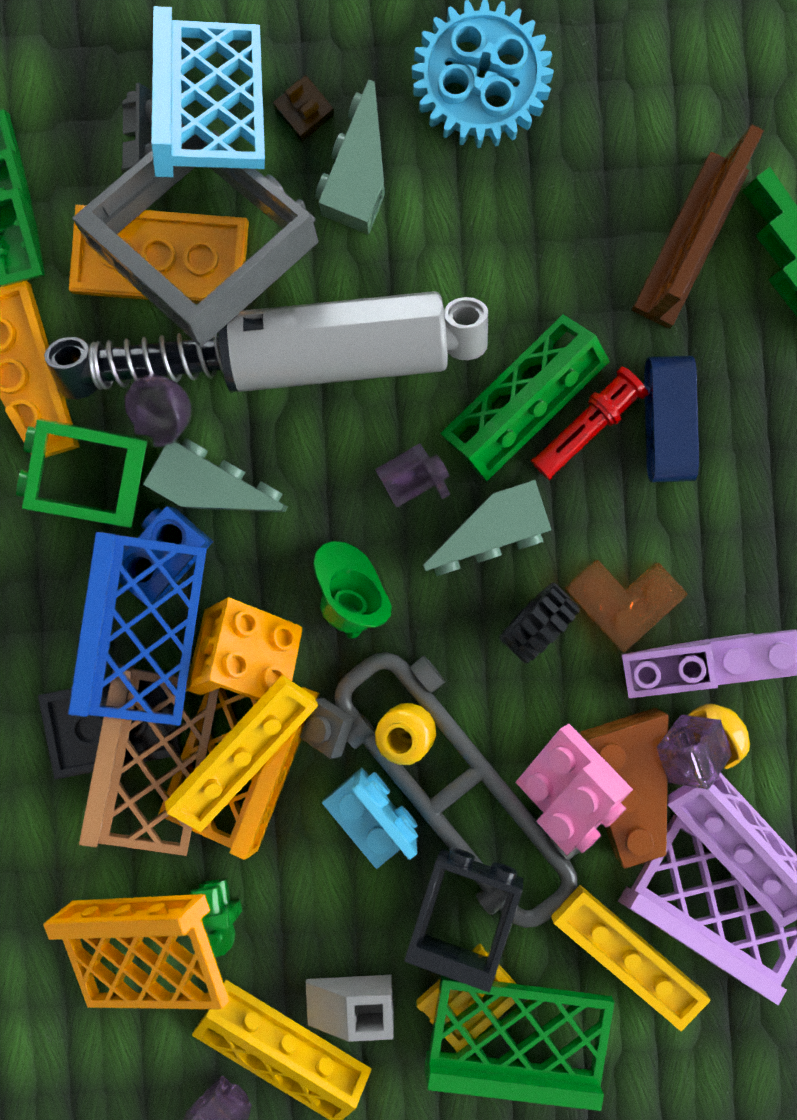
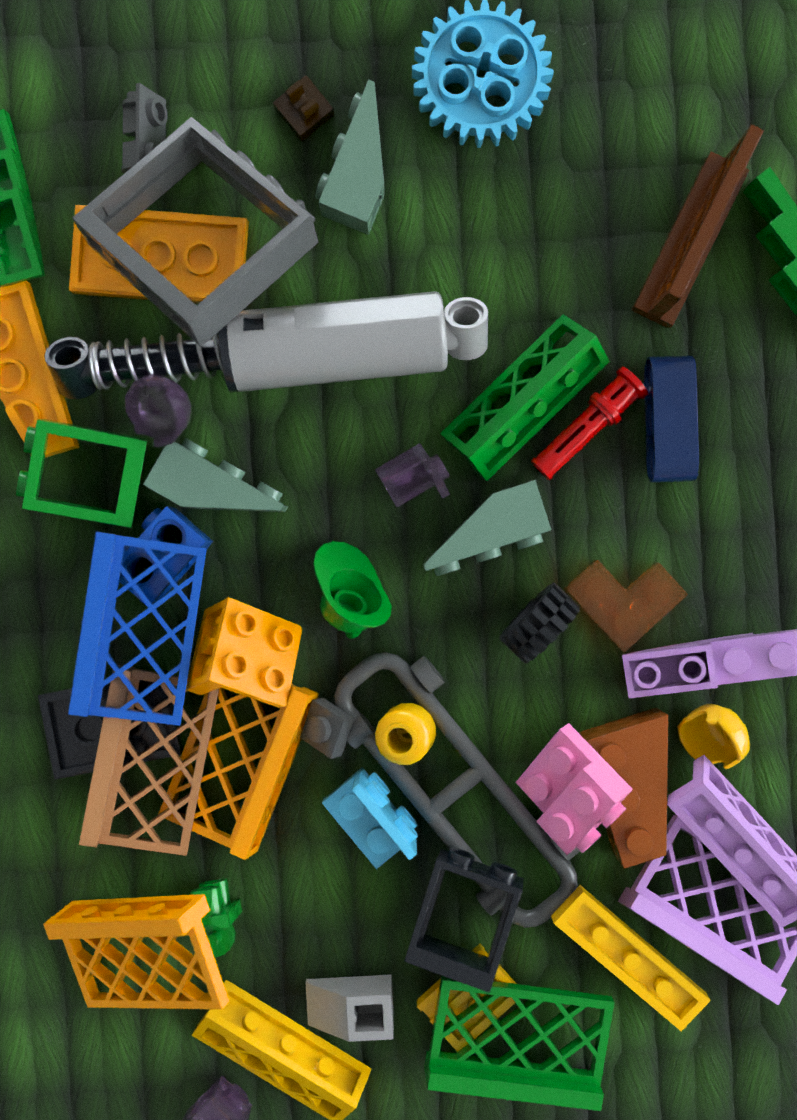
(169, 100): medium azure fence -> none
(241, 754): yellow plate -> none
(694, 751): clear purple brick -> none

